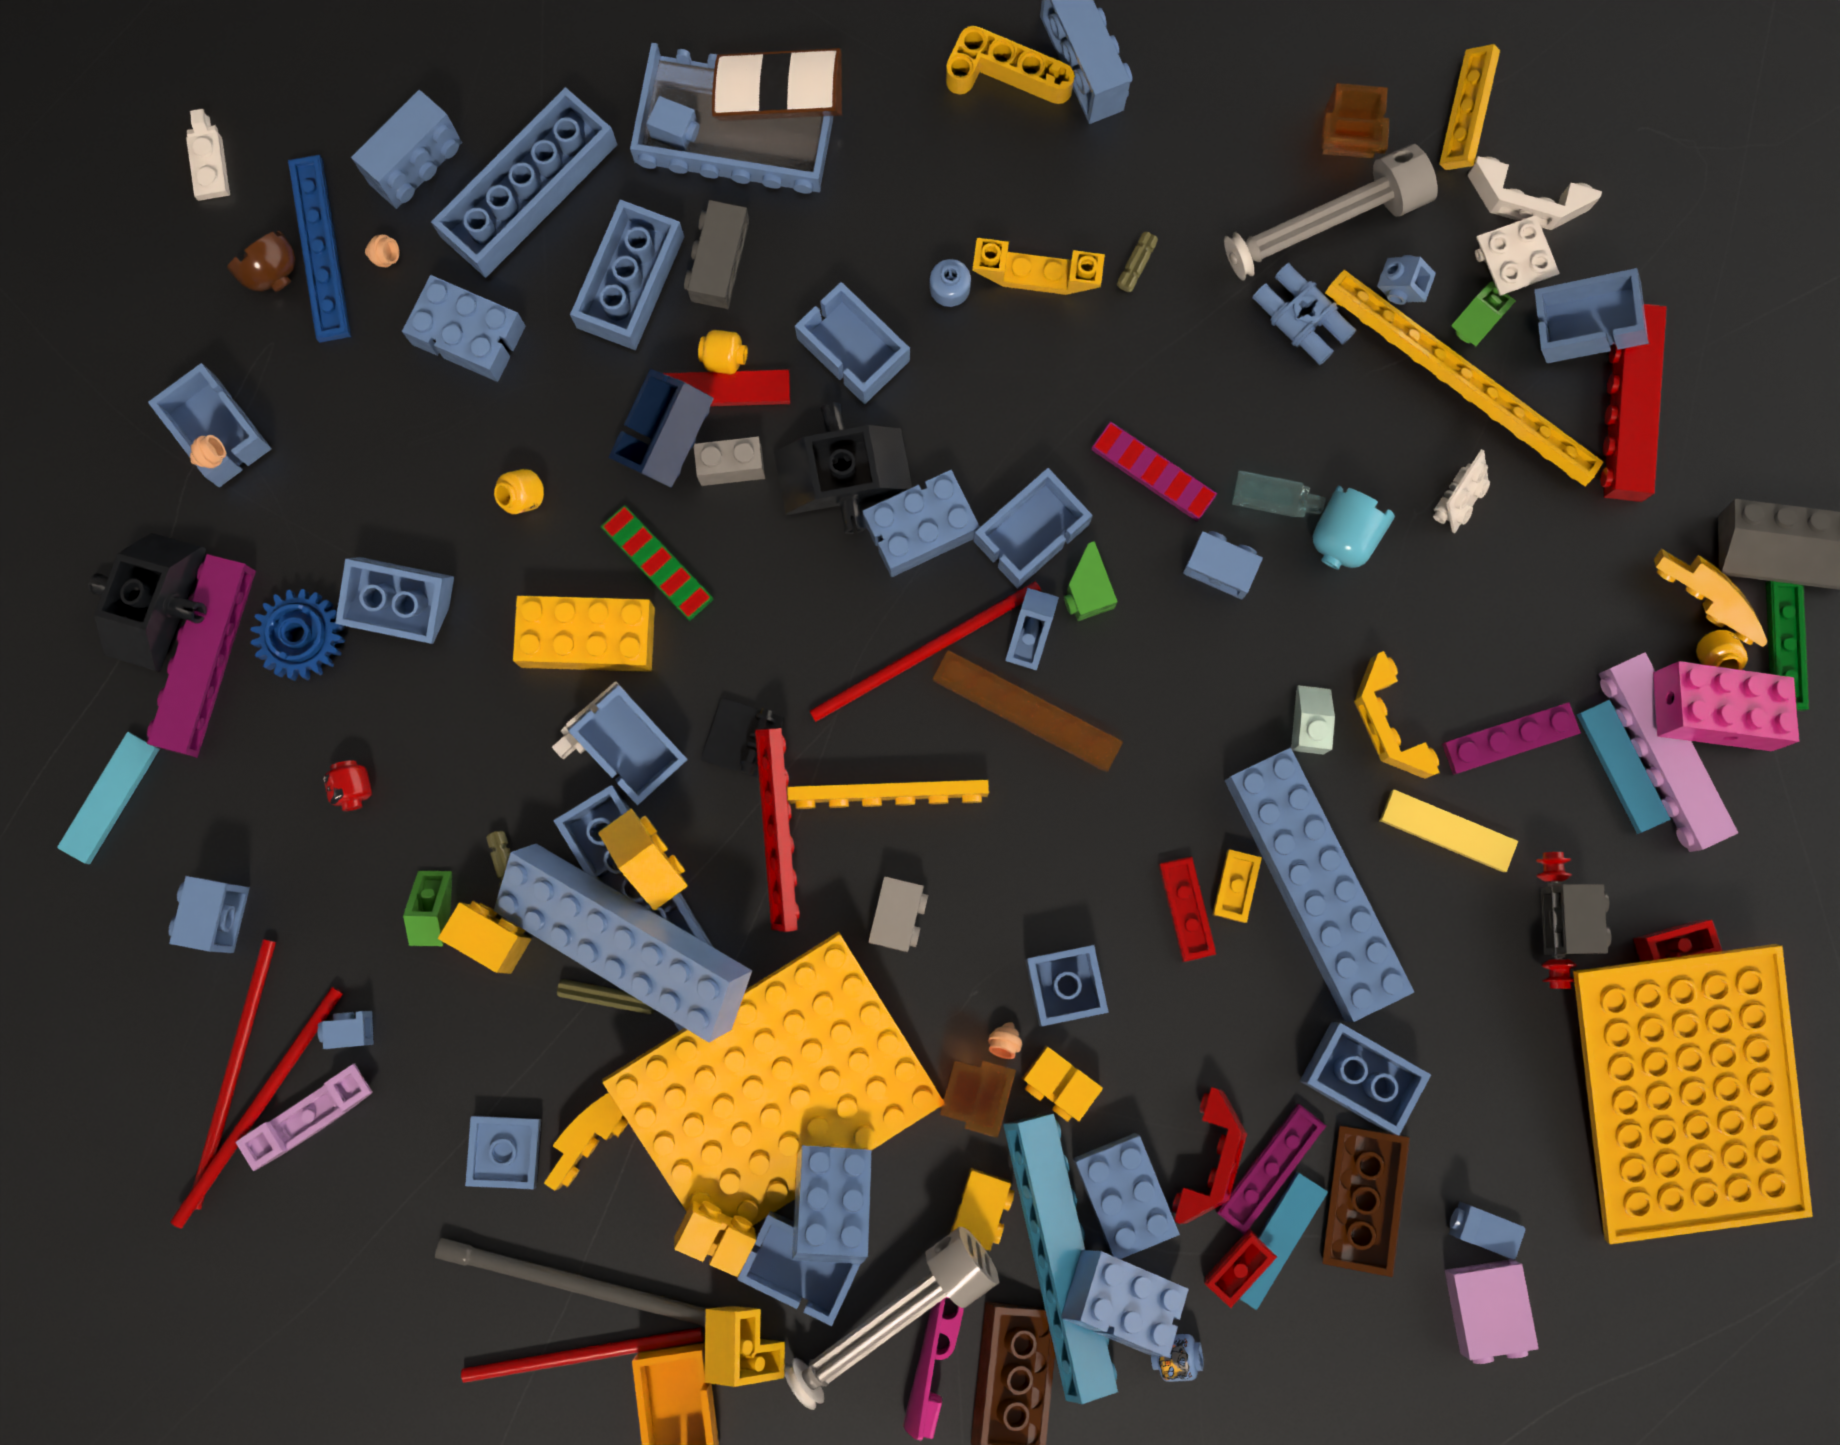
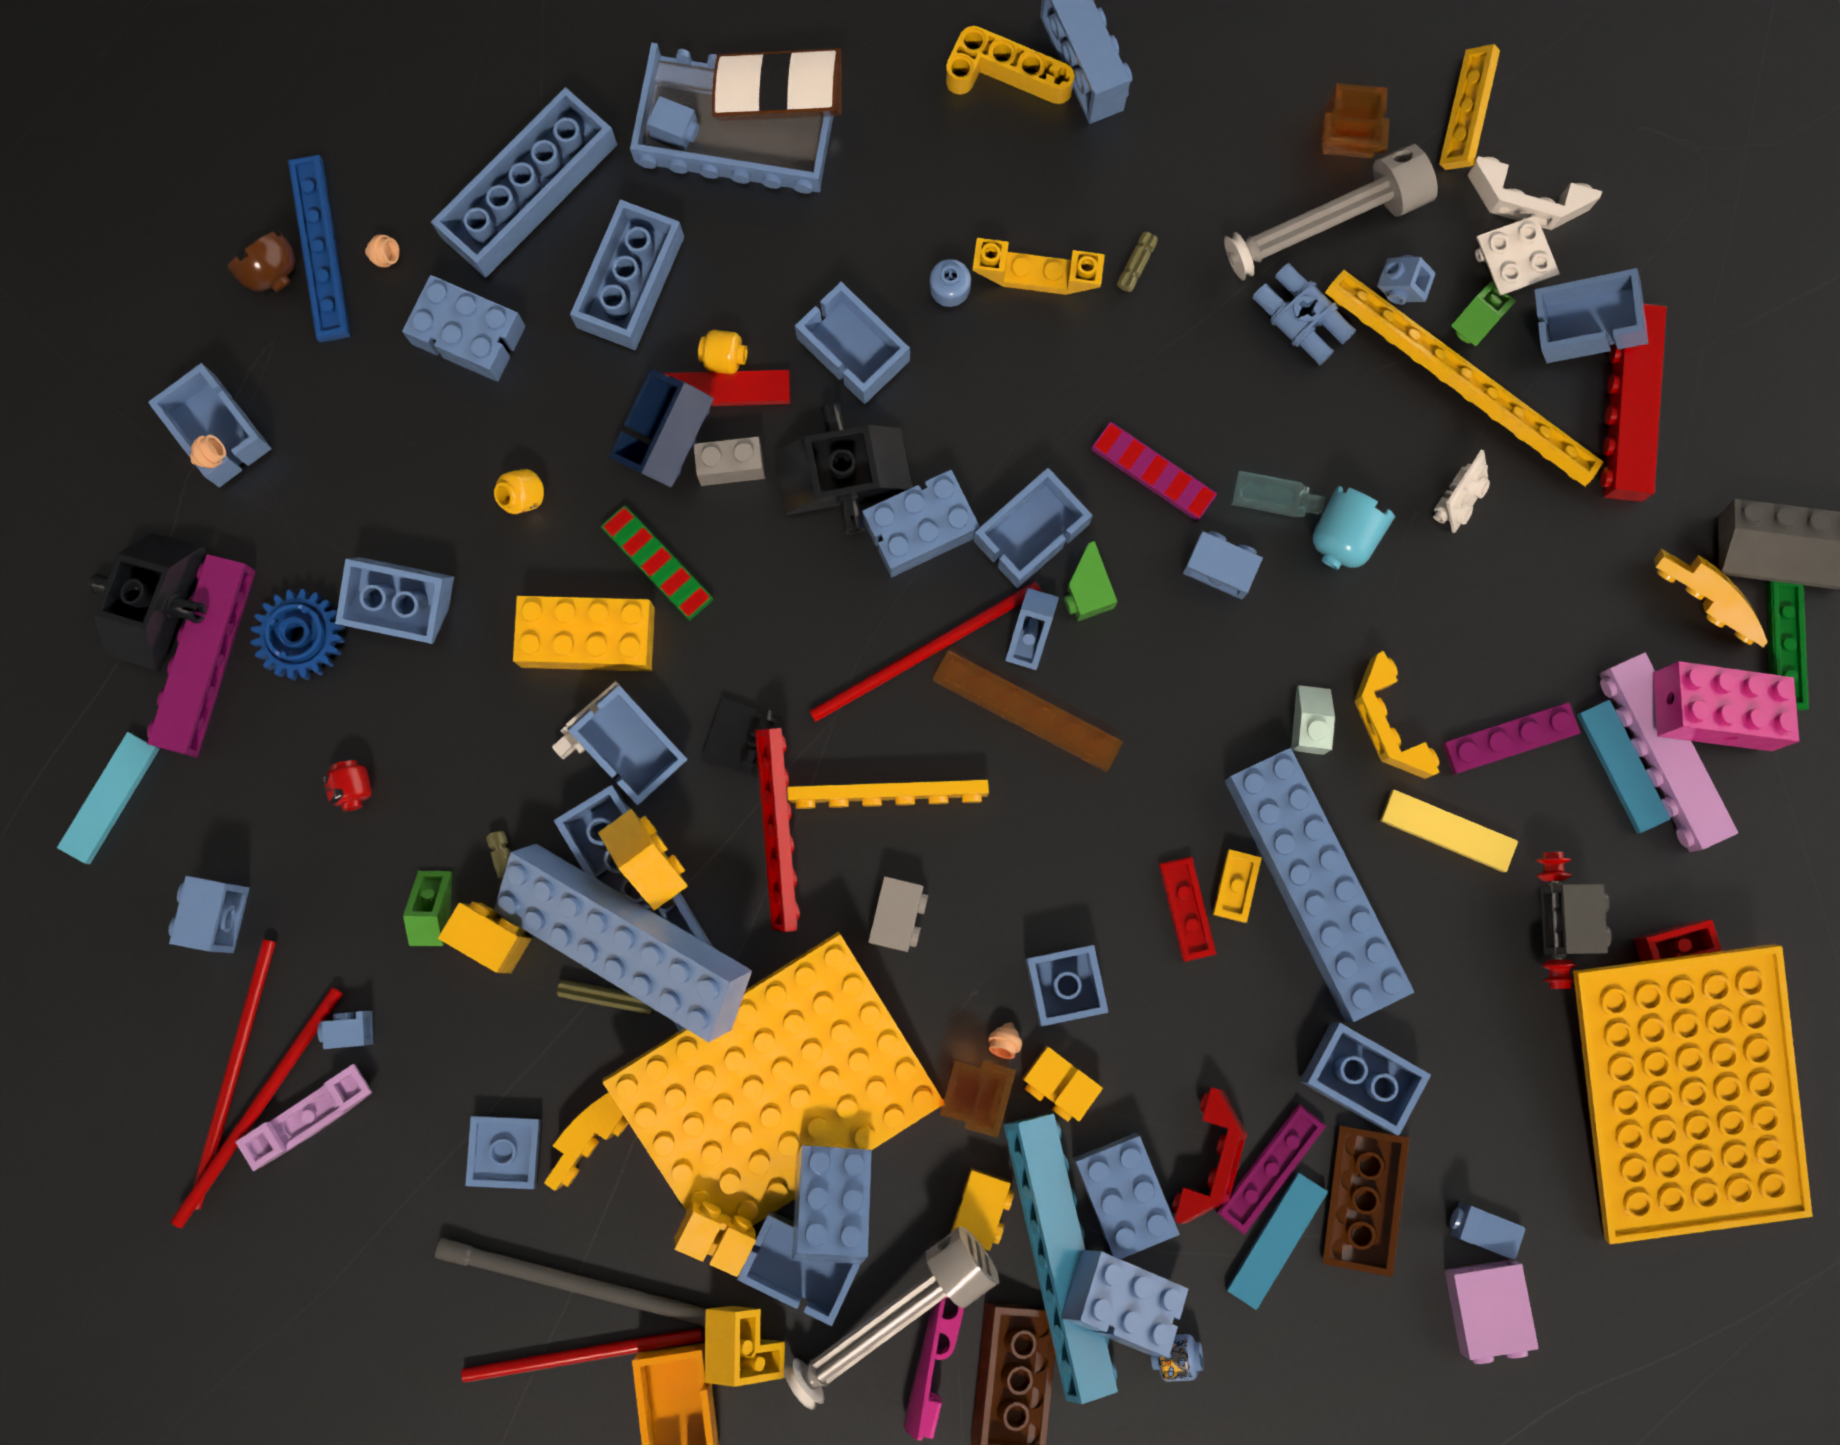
(206, 158): white hinge -> none
(407, 149): medium blue brick -> none
(717, 254): dark grey brick -> none
(1239, 1268): red slope -> none
(1722, 649): yellow head -> none

